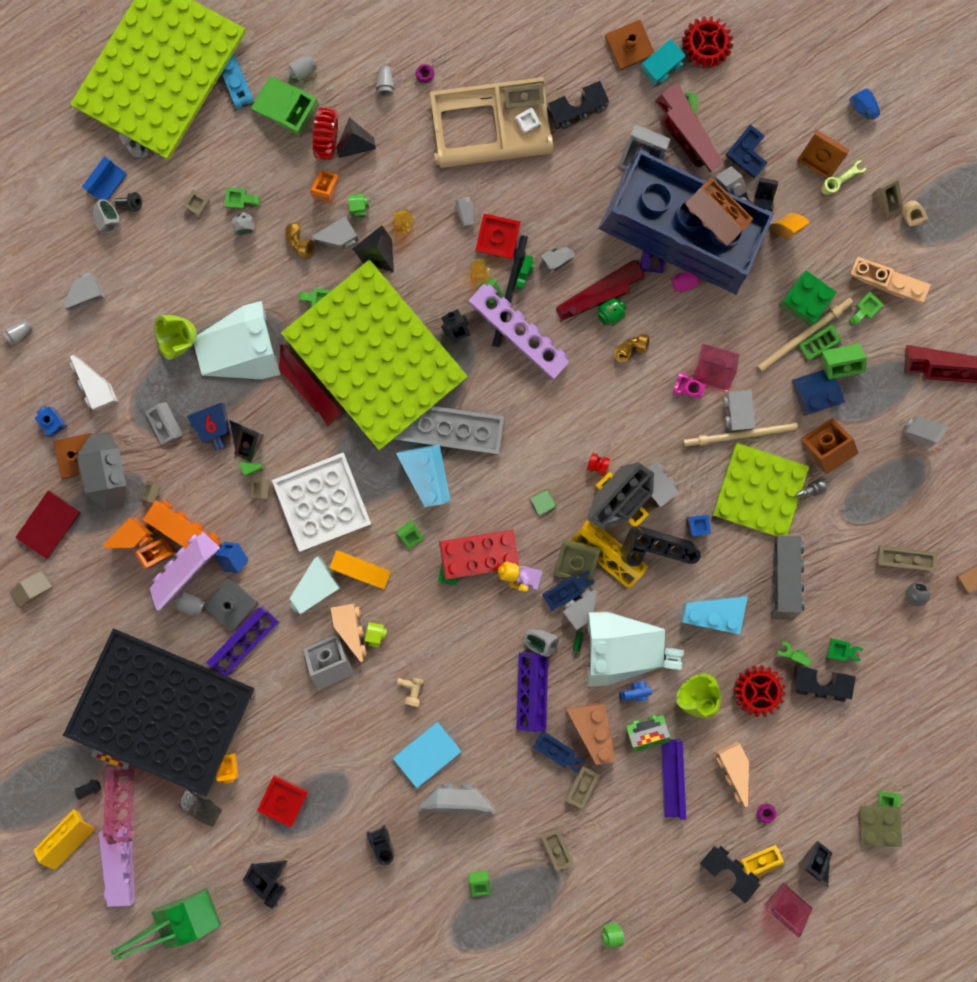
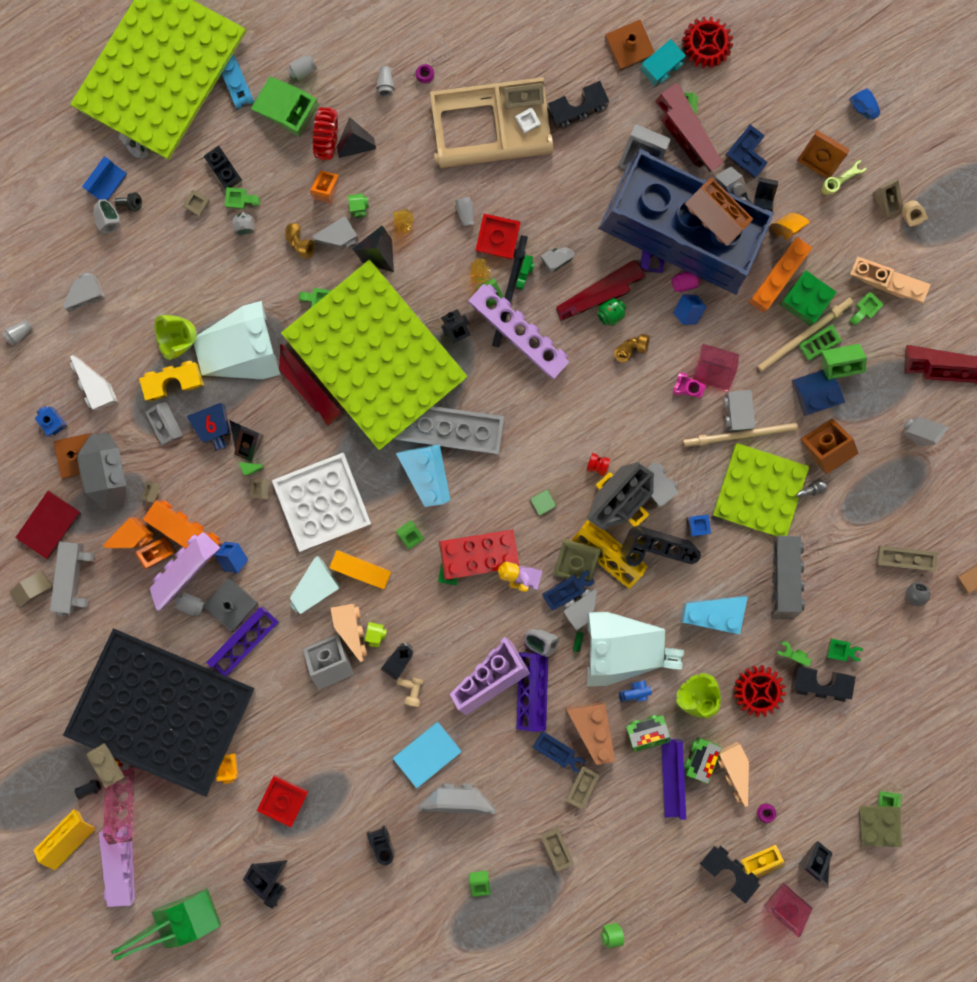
(67, 578): none -> light grey brick
(105, 765): none -> dark tan plate
(155, 384): none -> yellow arch
(199, 808): clear smoke slope -> none
(222, 167): none -> black slope
(396, 663): none -> black piece
(491, 677): none -> lavender wedge
(689, 309): none -> blue panel
(702, 759): none -> brick
(780, 274): none -> orange brick

